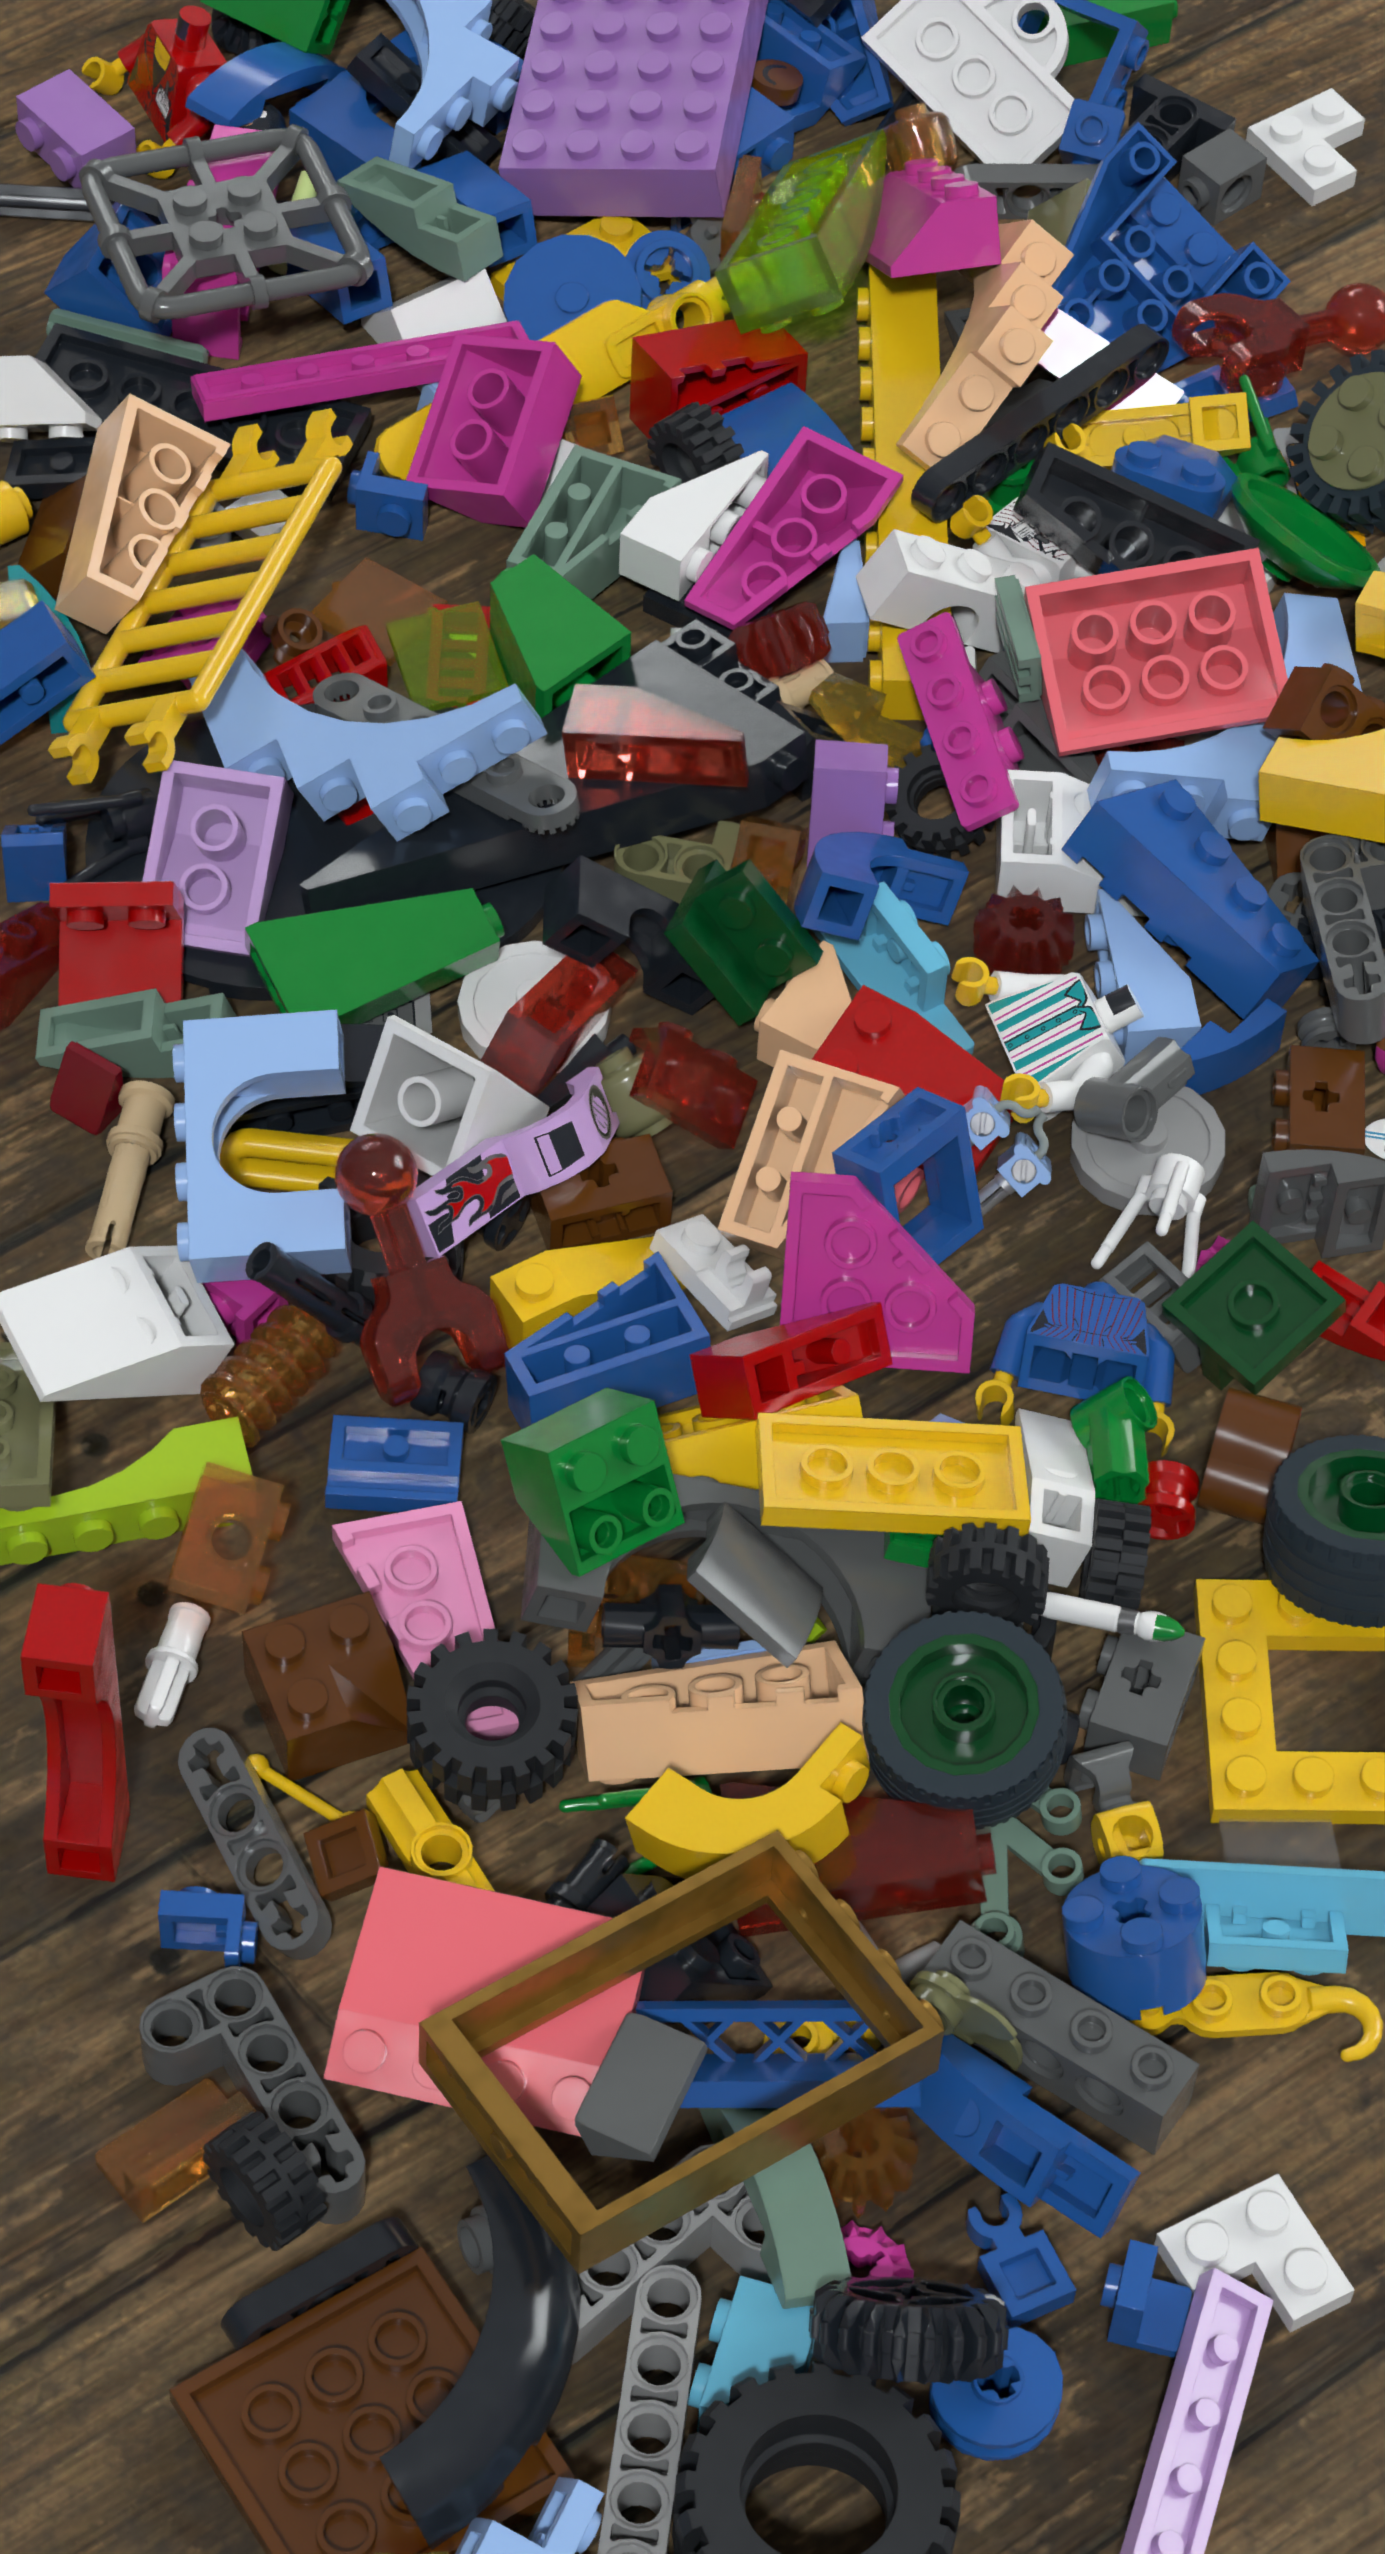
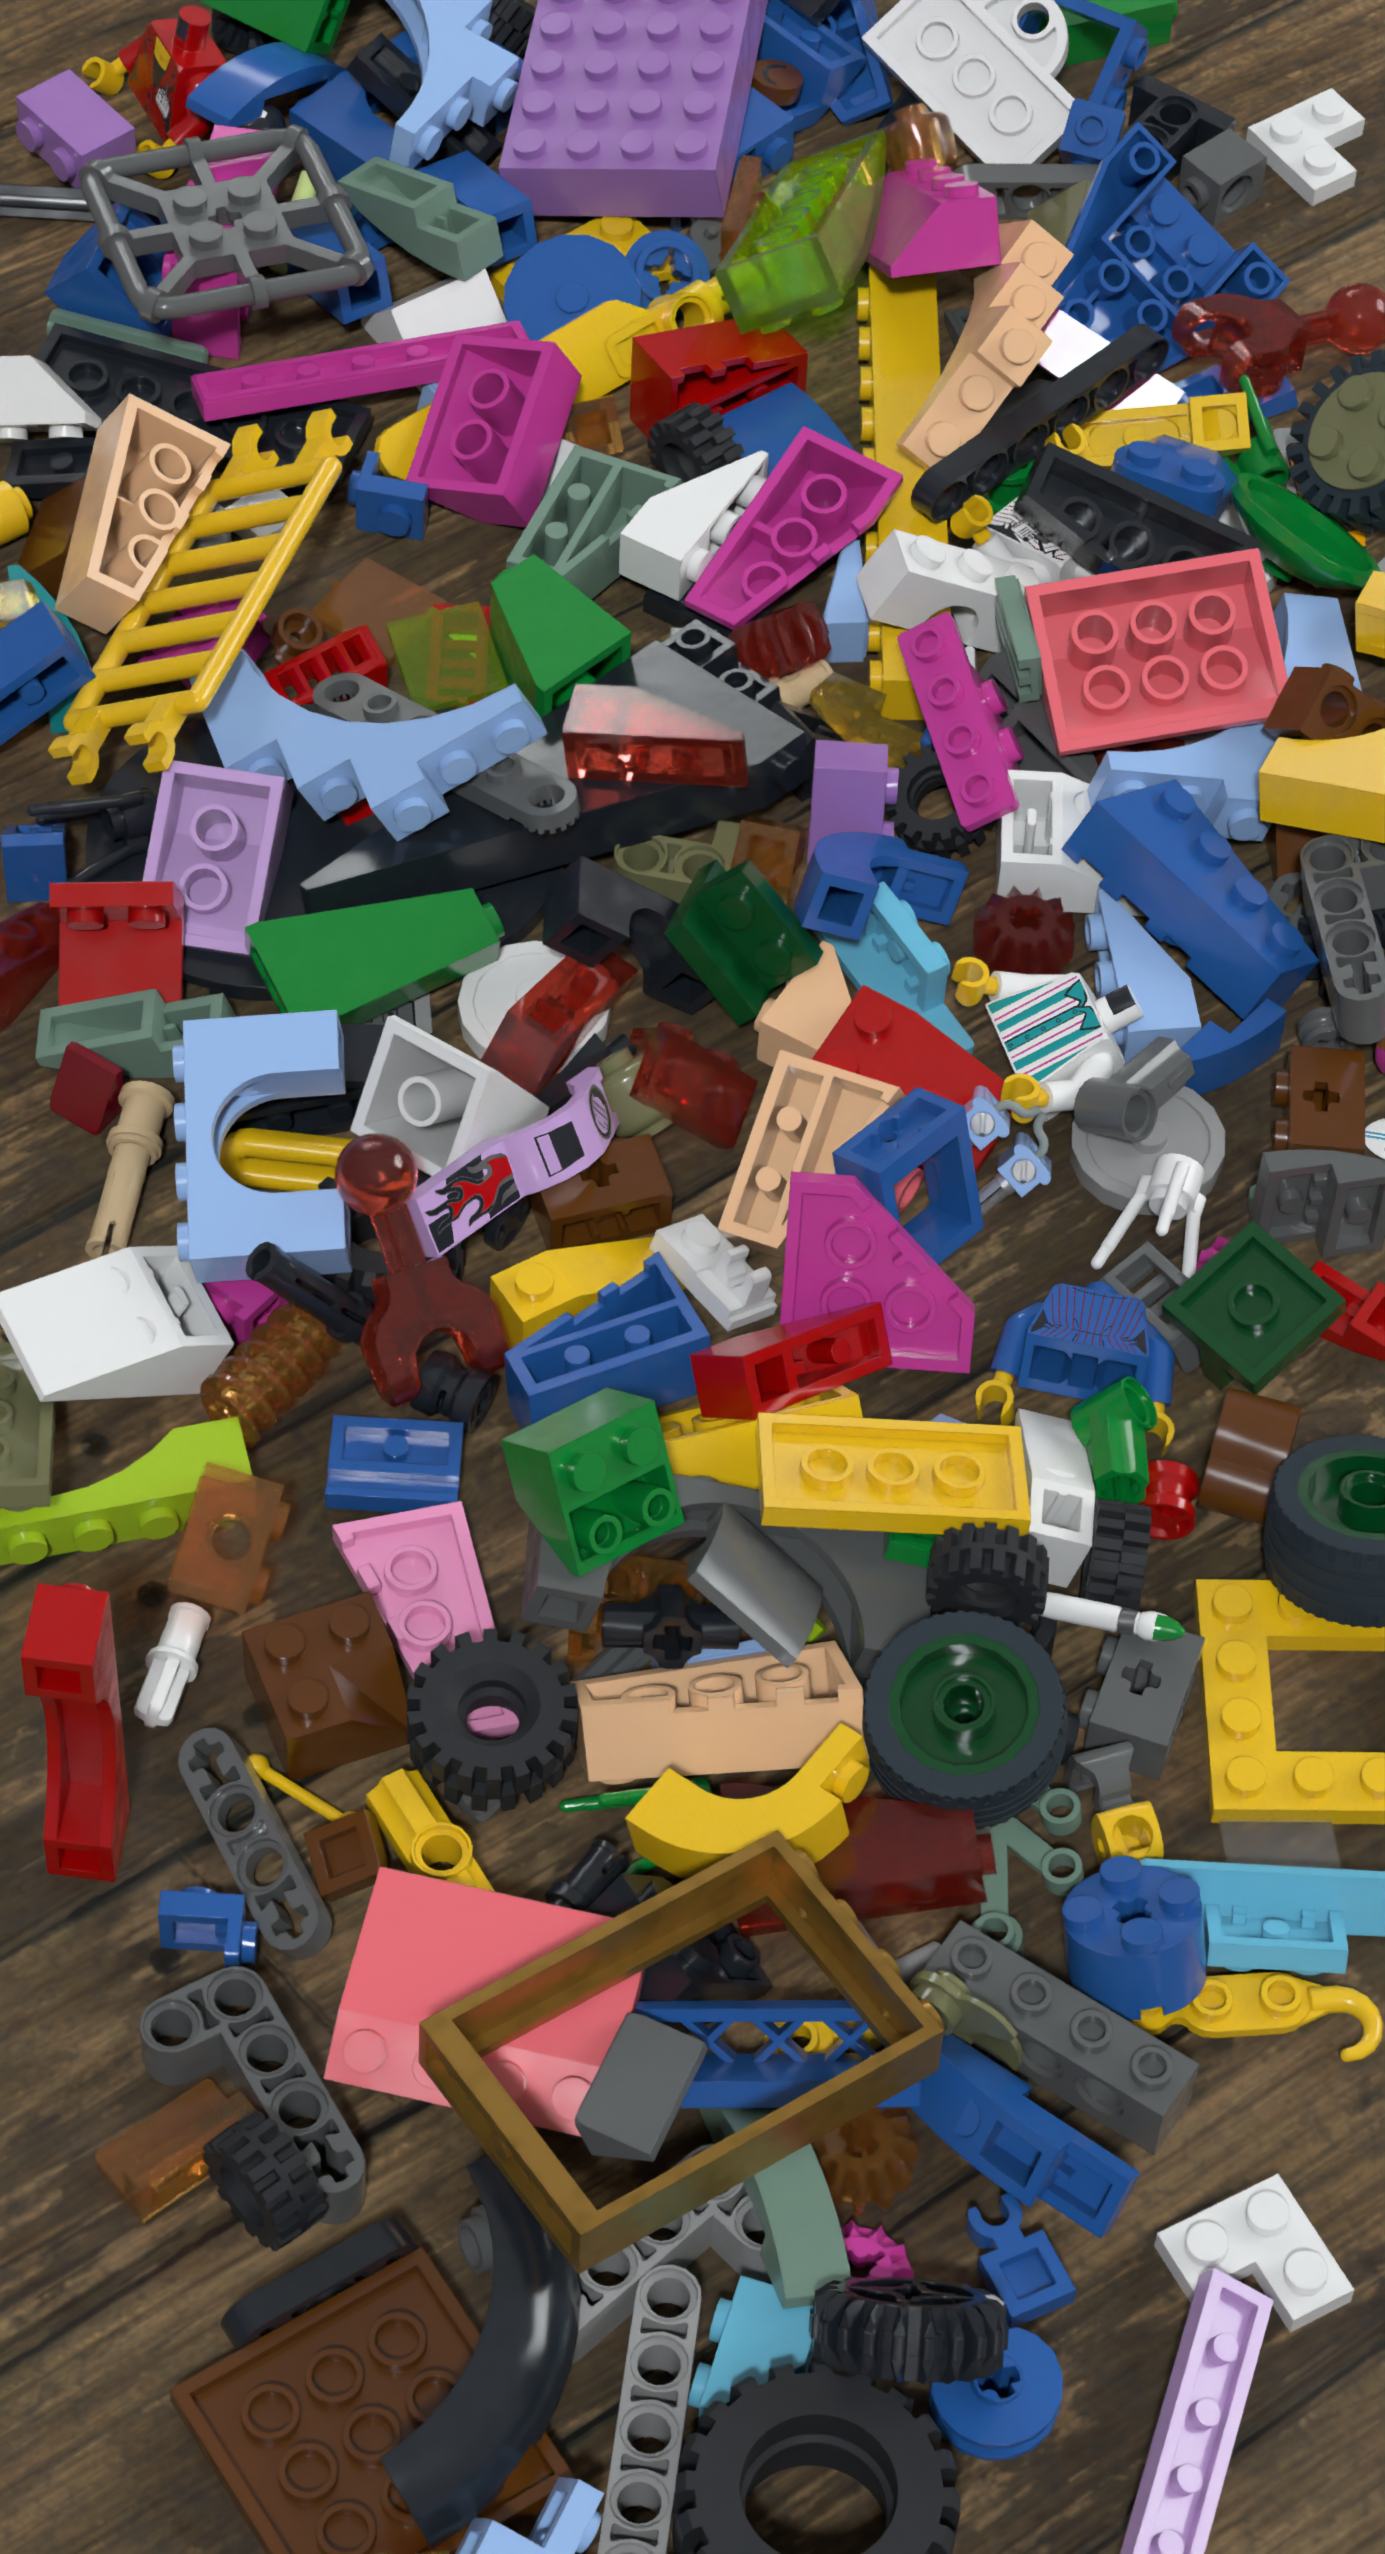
(1146, 2310): blue bracket -> none

